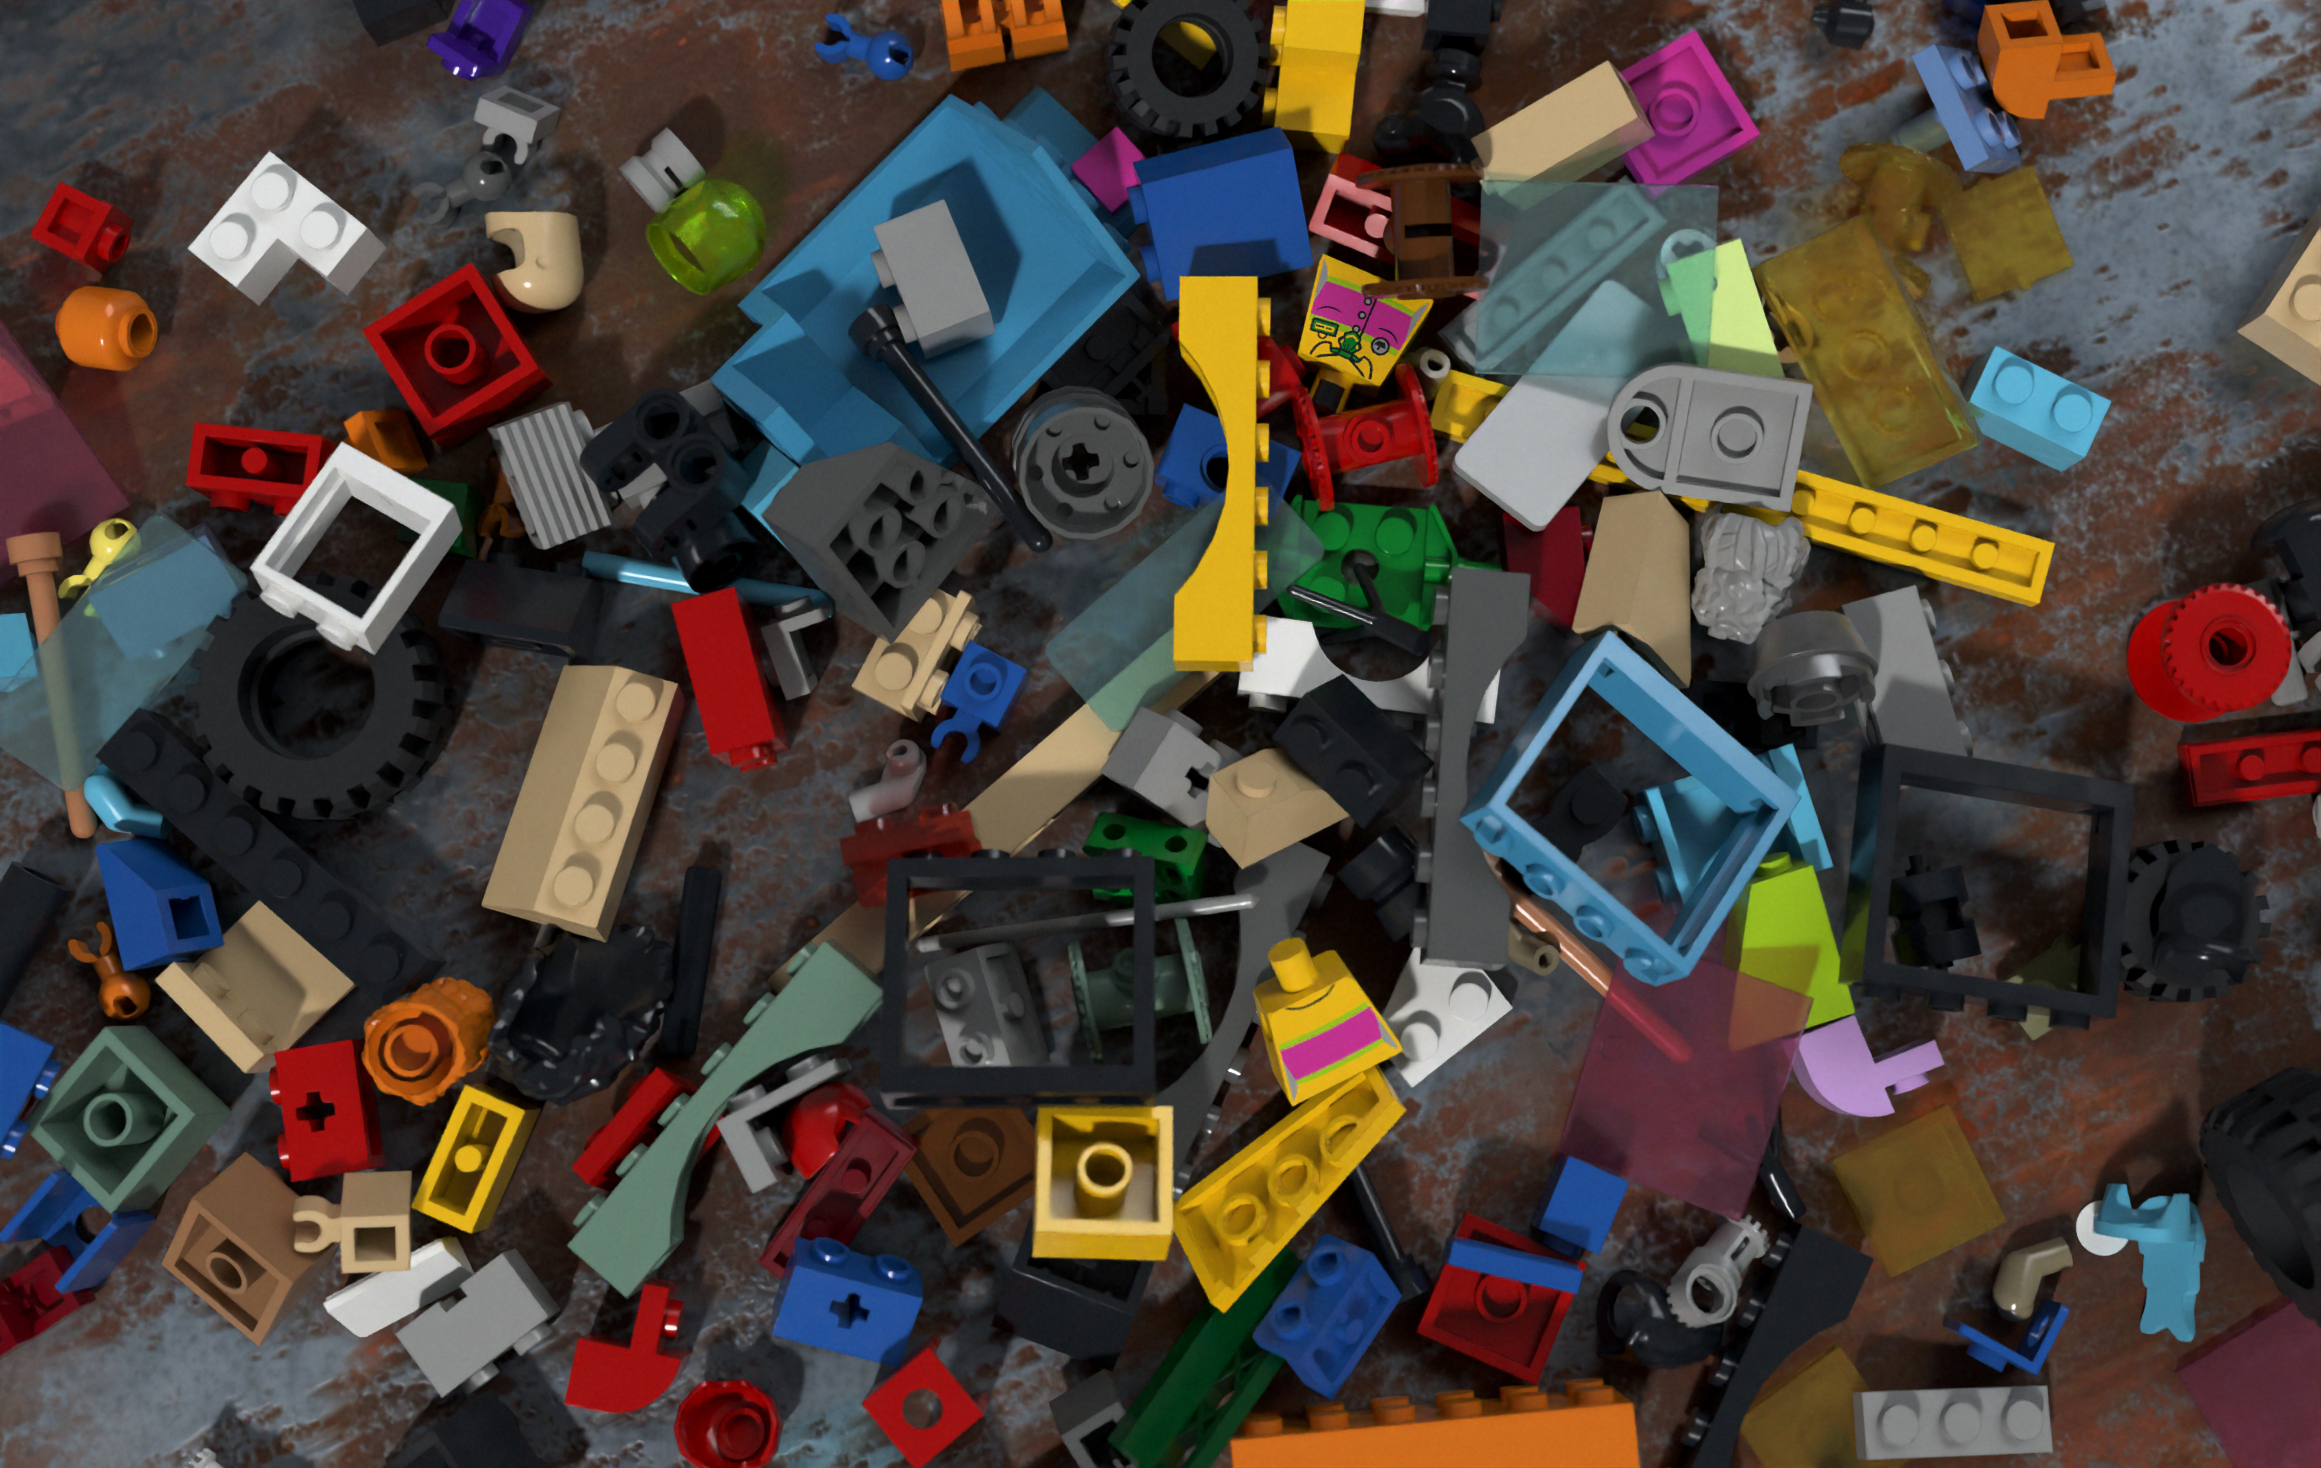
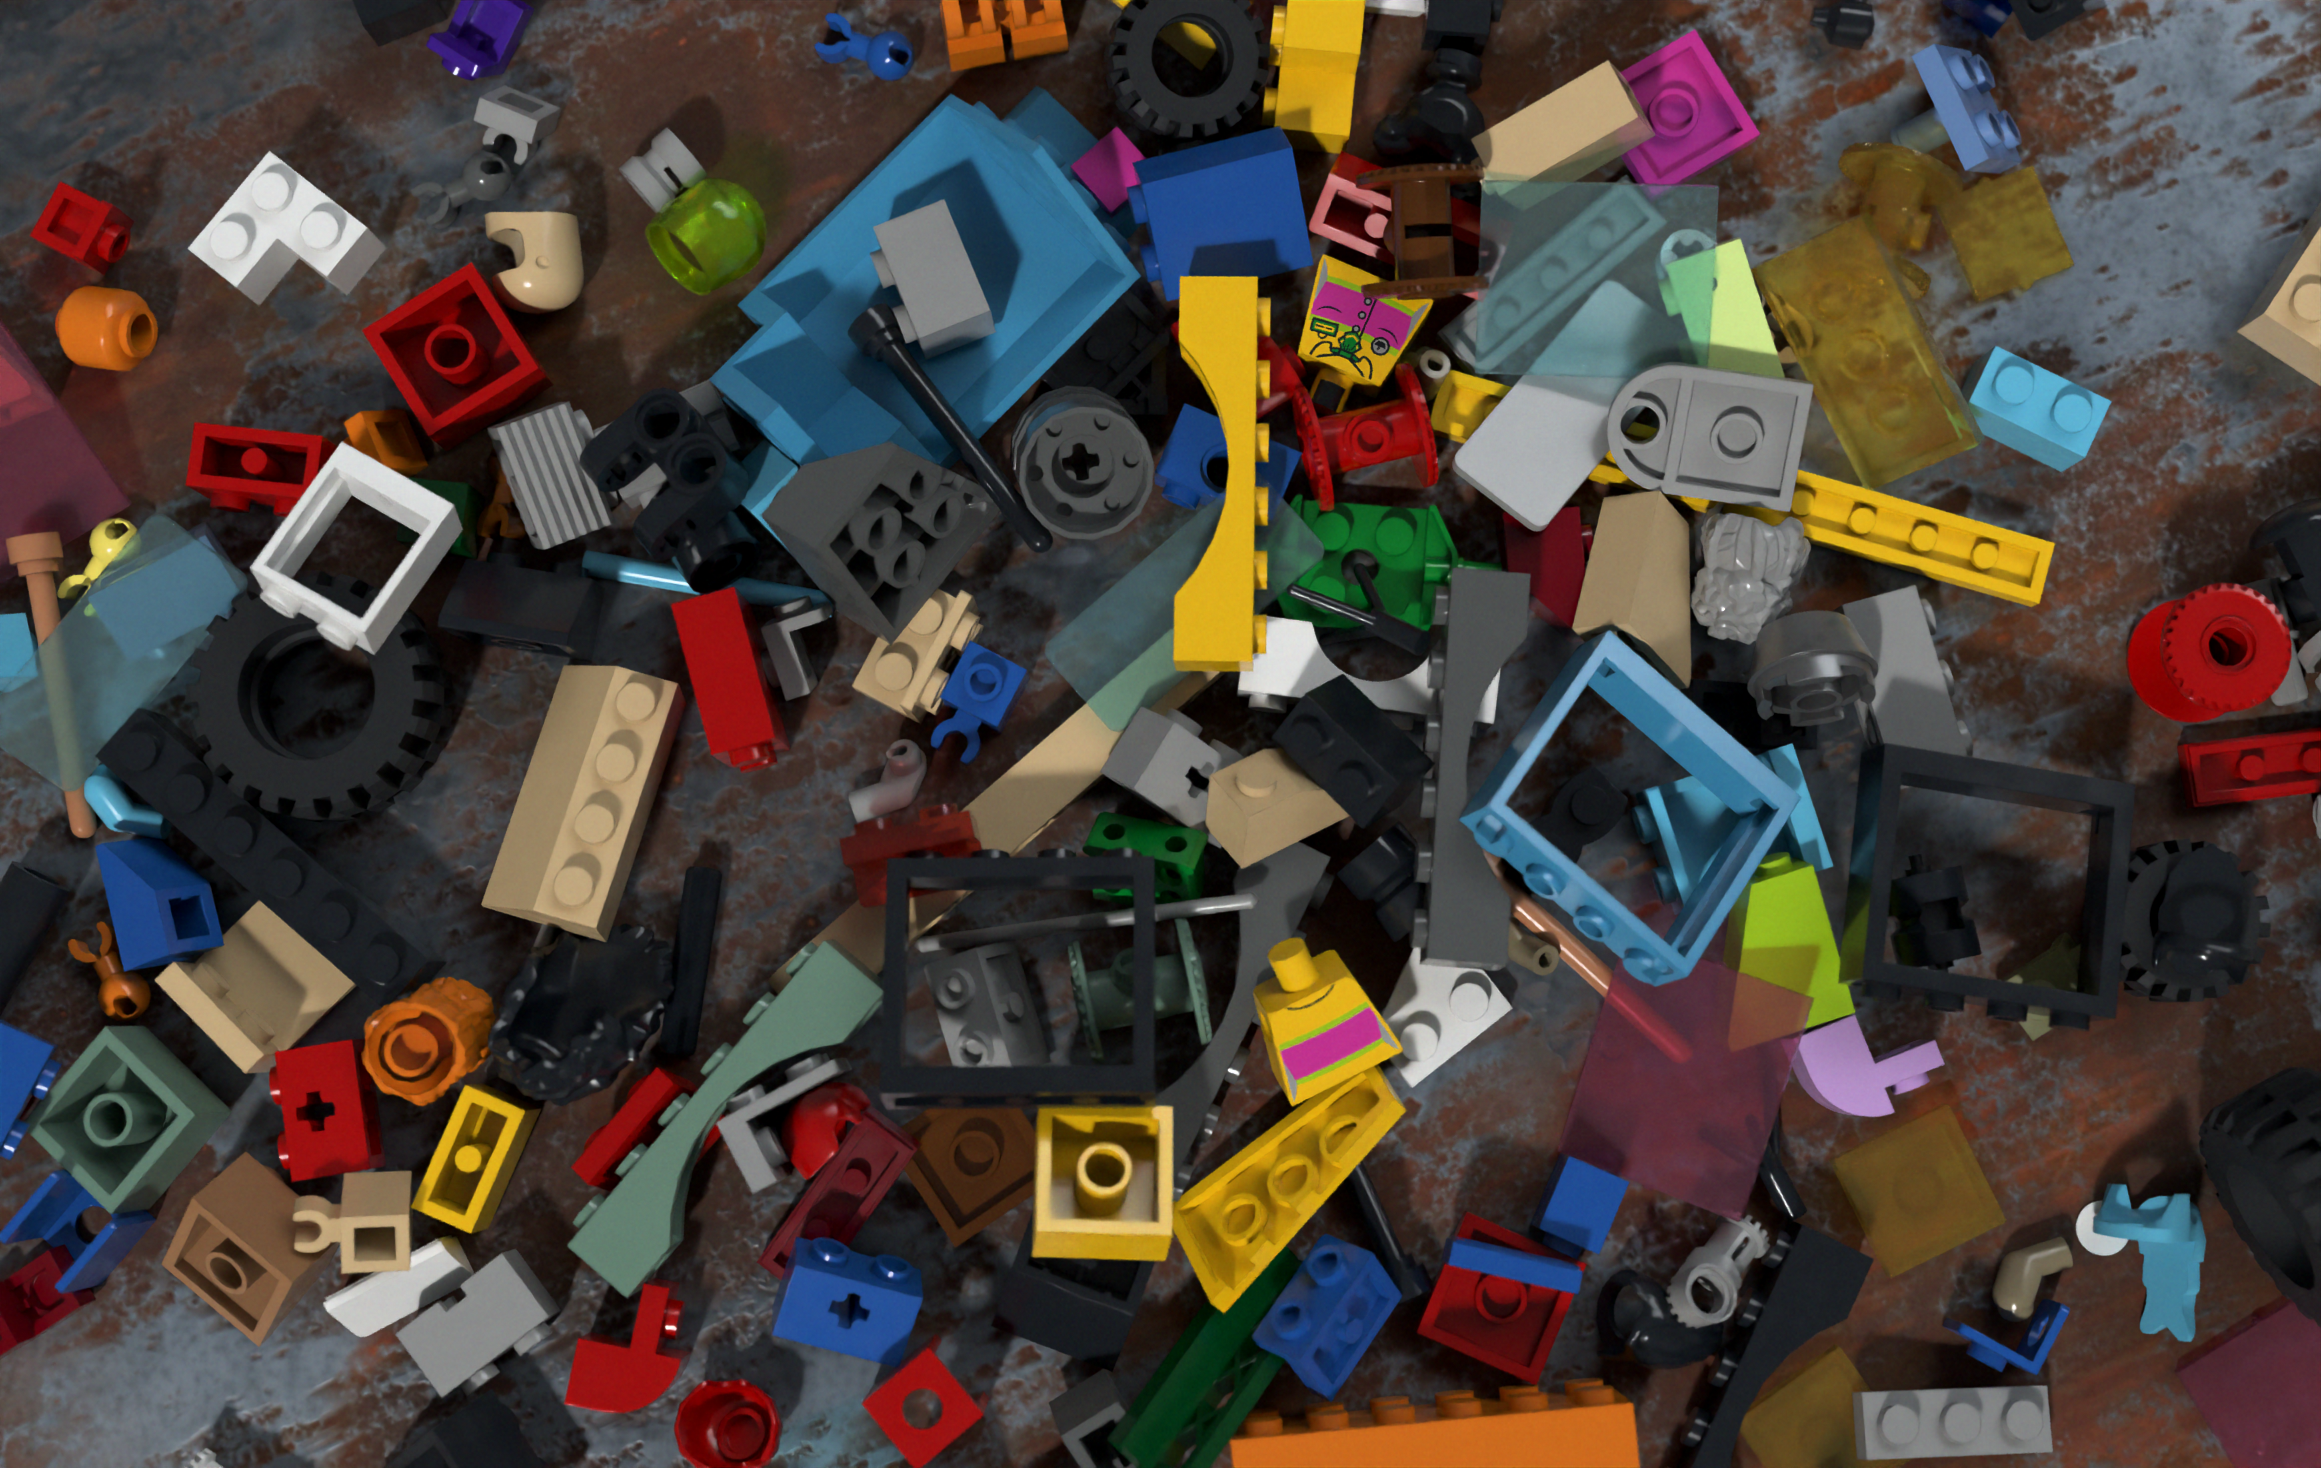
(2034, 63): orange brick -> none

